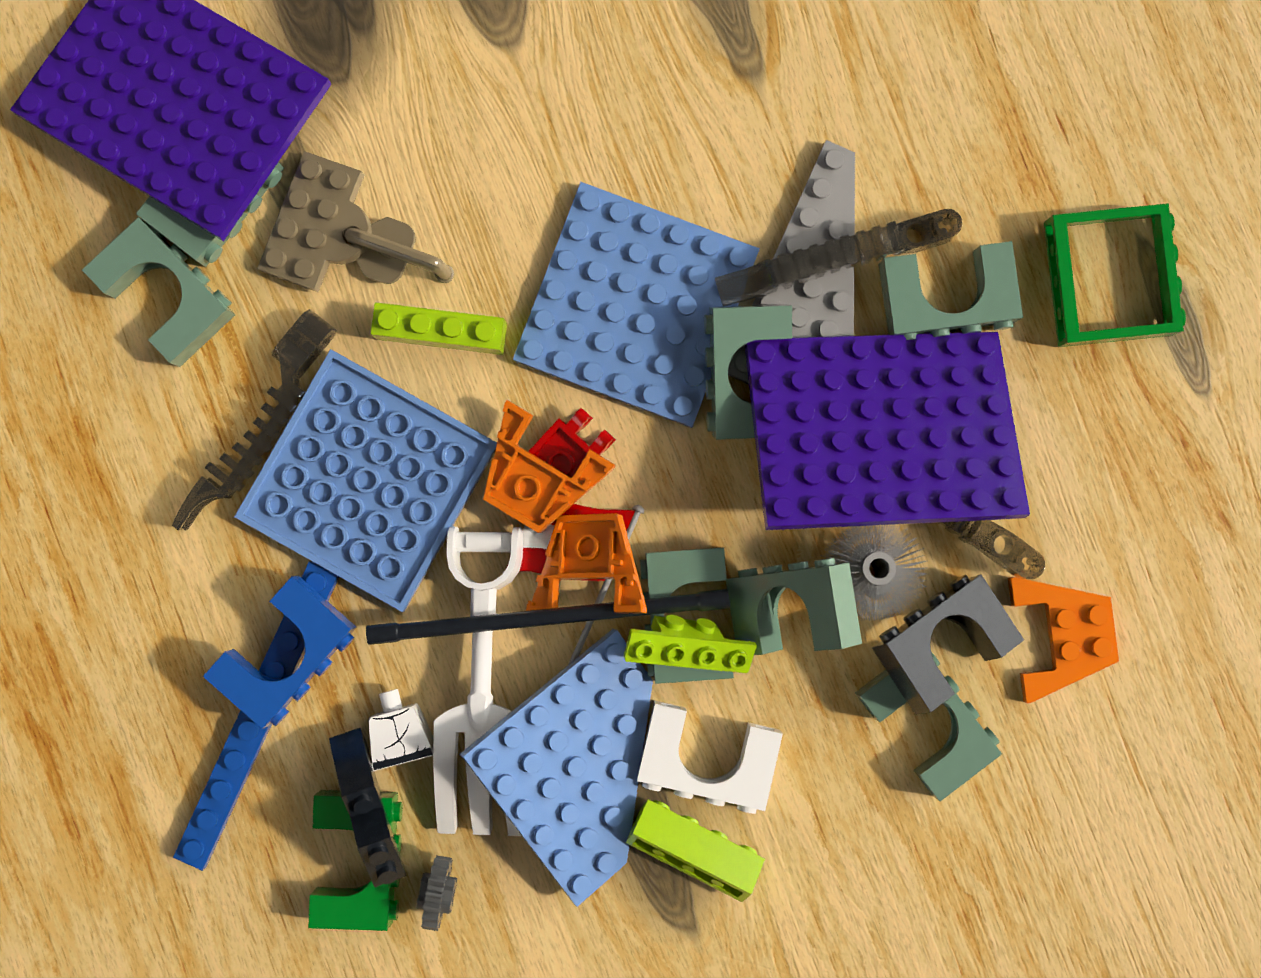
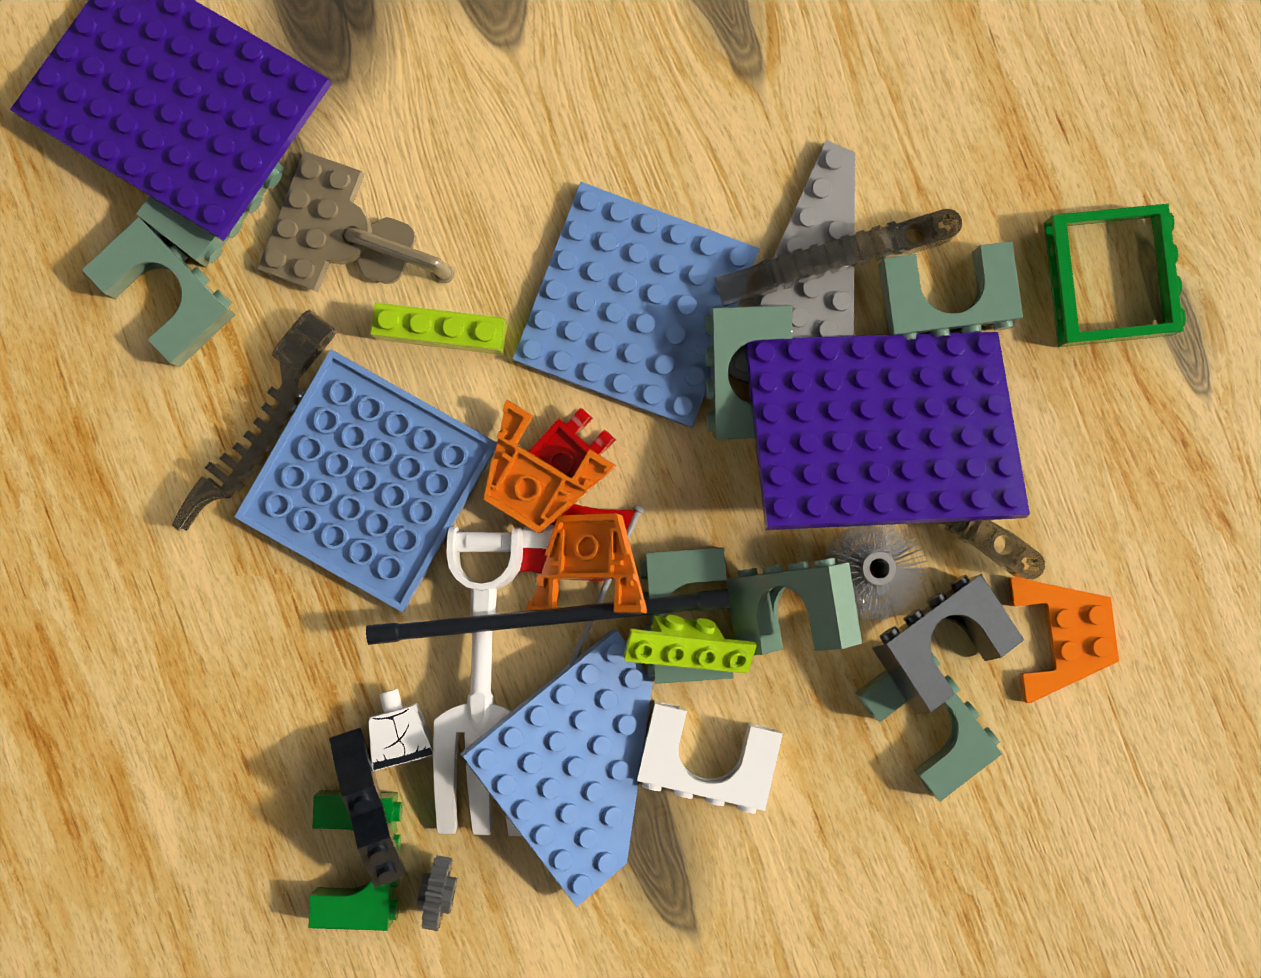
(245, 740): blue plate -> none
(265, 697): blue arch -> none
(696, 850): lime brick -> none

